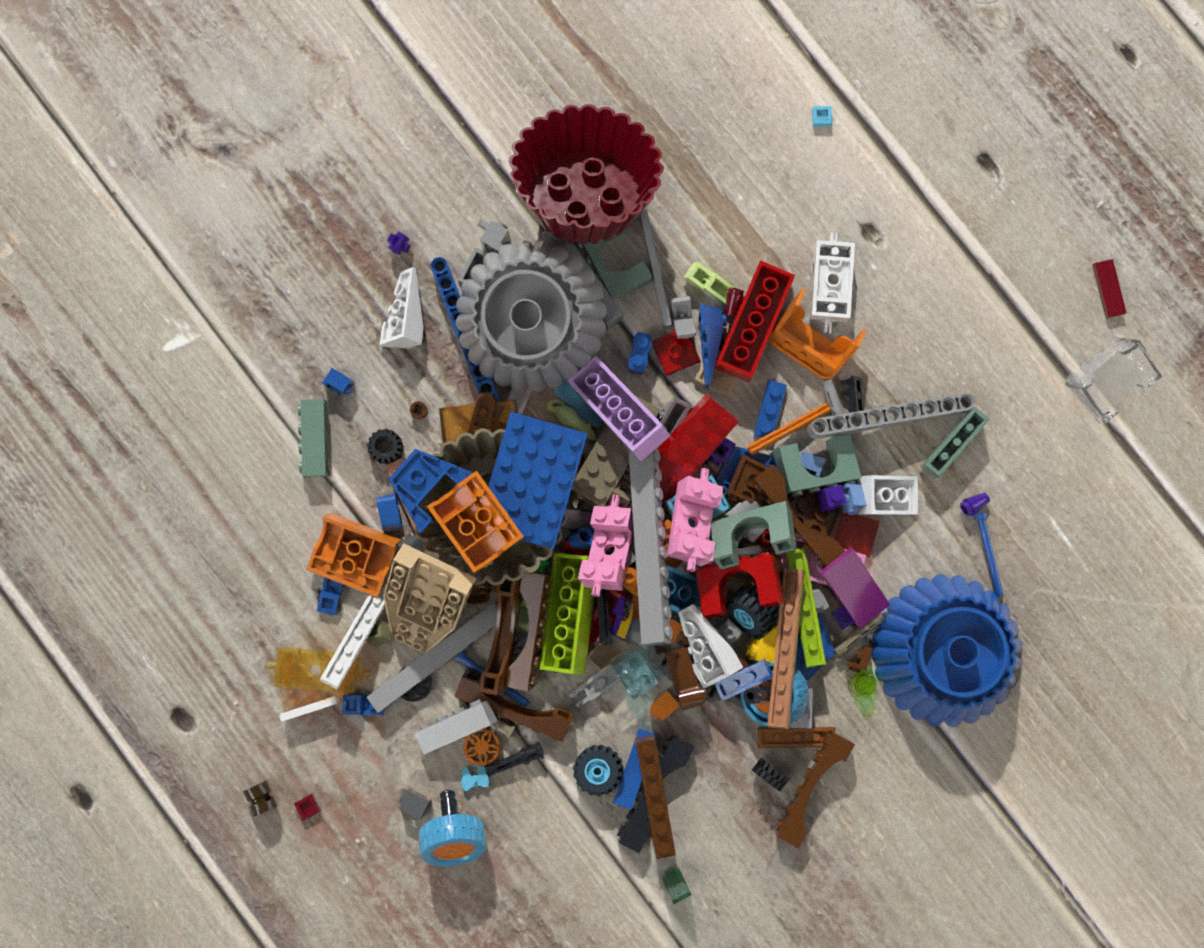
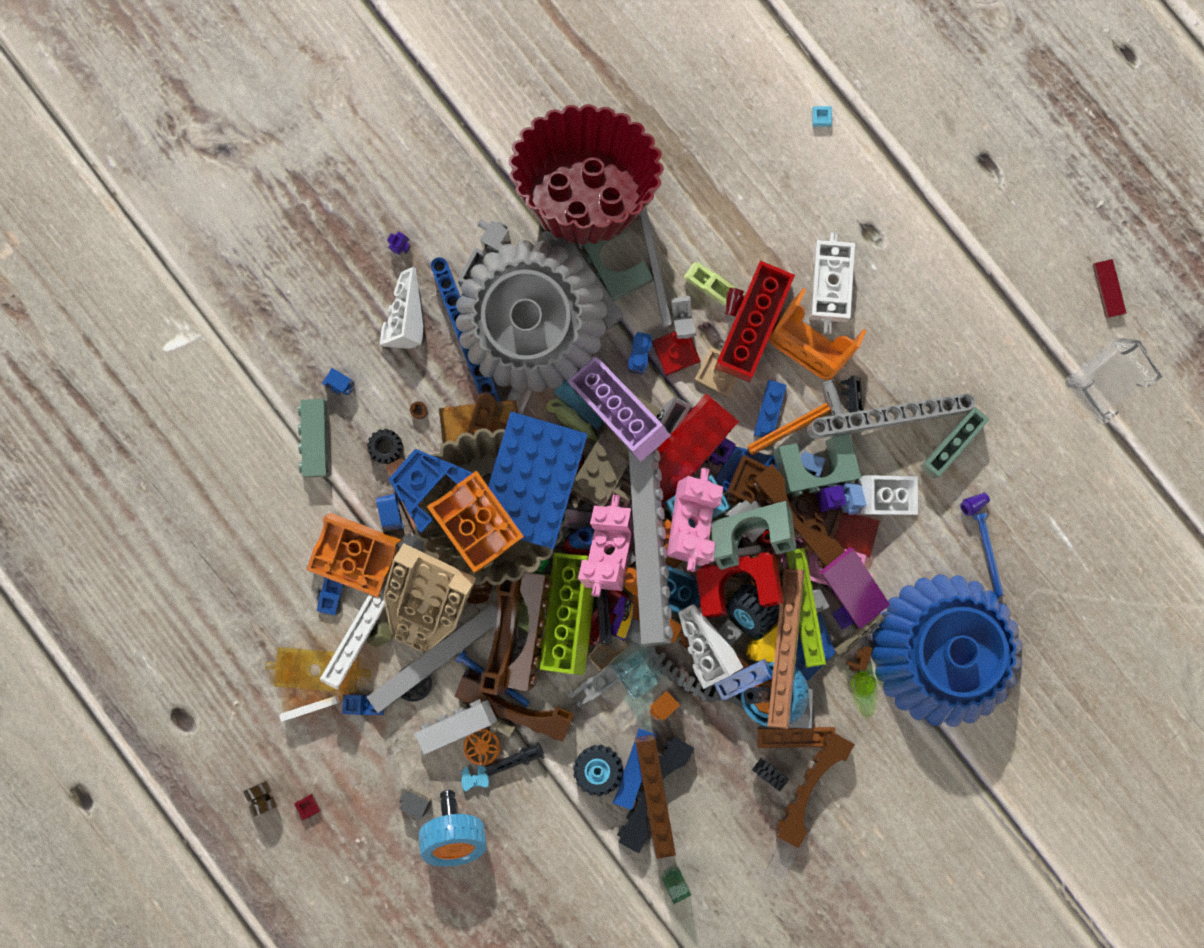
(684, 679): reddish brown door -> none
(710, 328): blue wedge -> none

